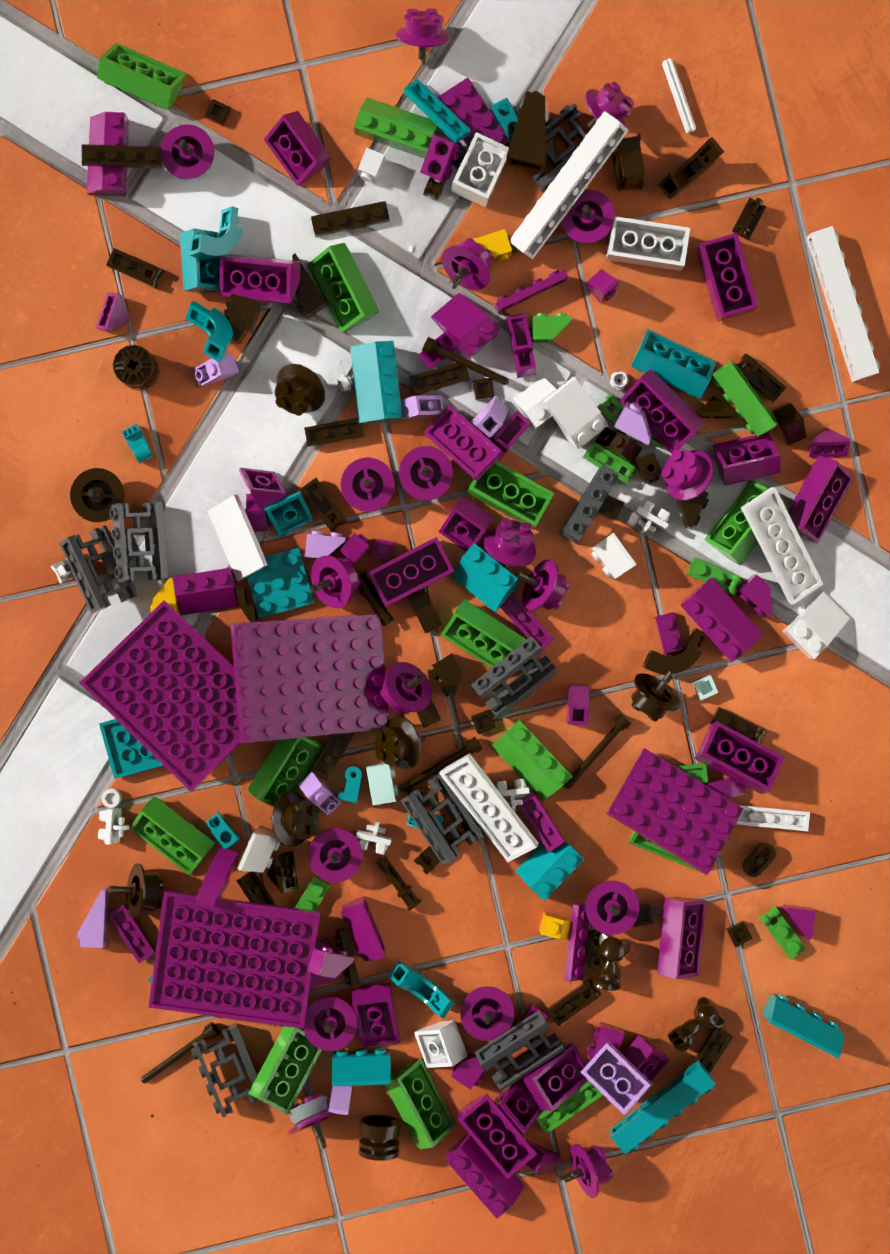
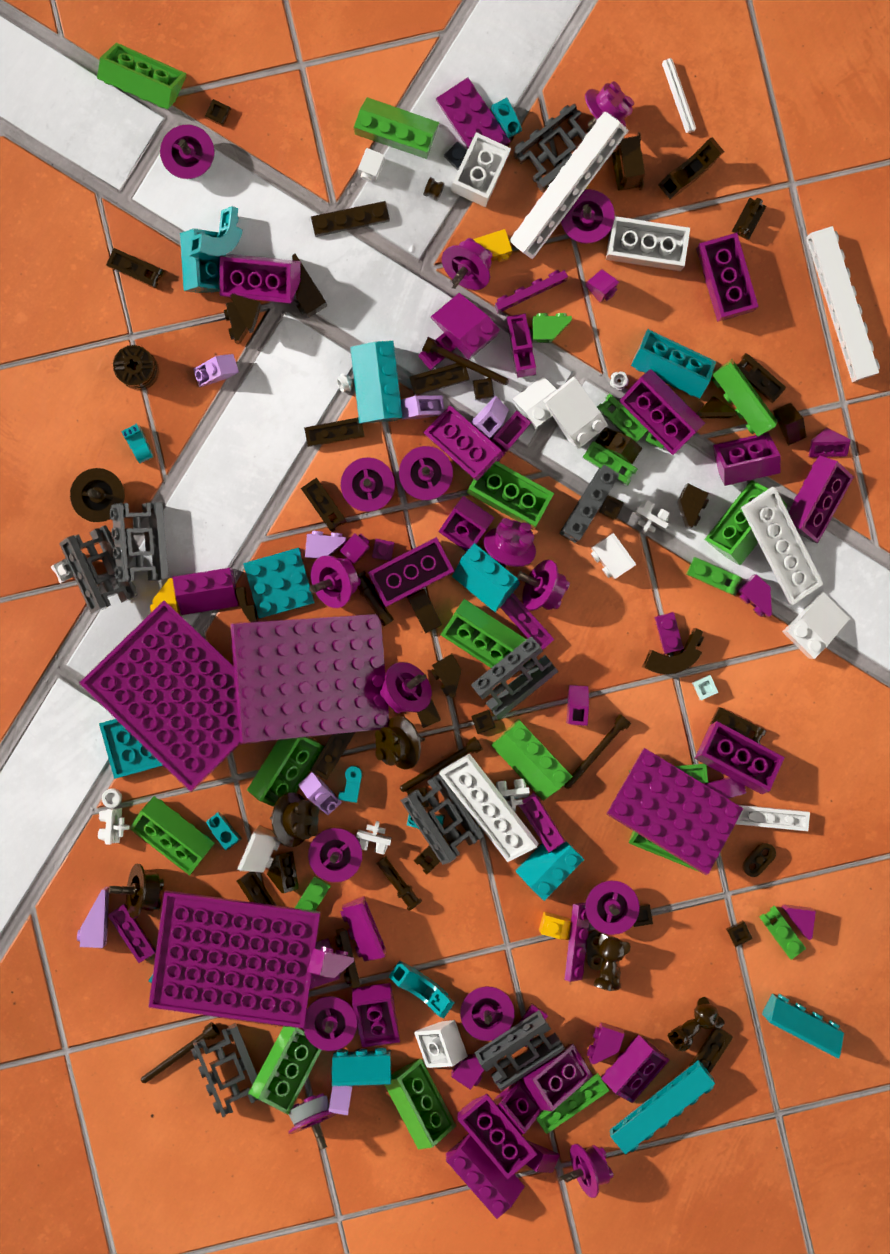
(108, 129): magenta slope -> none
(113, 313): magenta slope -> none
(121, 156): dark brown plate -> none
(217, 328): teal arch -> none
(217, 878): magenta slope -> none
(237, 537): white tile -> none
(257, 517): magenta slope -> none
(263, 486): magenta slope -> none
(289, 513): teal slope -> none
(297, 147): magenta slope -> none
(298, 390): dark brown piece -> none
(343, 287): bright green slope -> none
(379, 1137): dark brown wheel -> none
(381, 783): light aqua brick -> none
(423, 30): magenta piece -> none
(434, 157): magenta brick -> none
(436, 111): teal plate -> none
(528, 139): dark brown slope -> none
(573, 1002): dark brown plate -> none
(616, 1078): lavender brick -> none
(634, 423): lavender slope -> none
(648, 468): dark brown brick -> none
(654, 695): dark brown piece -> none
(681, 937): magenta slope -> none
(687, 474): magenta piece -> none
(721, 619): magenta slope -> none

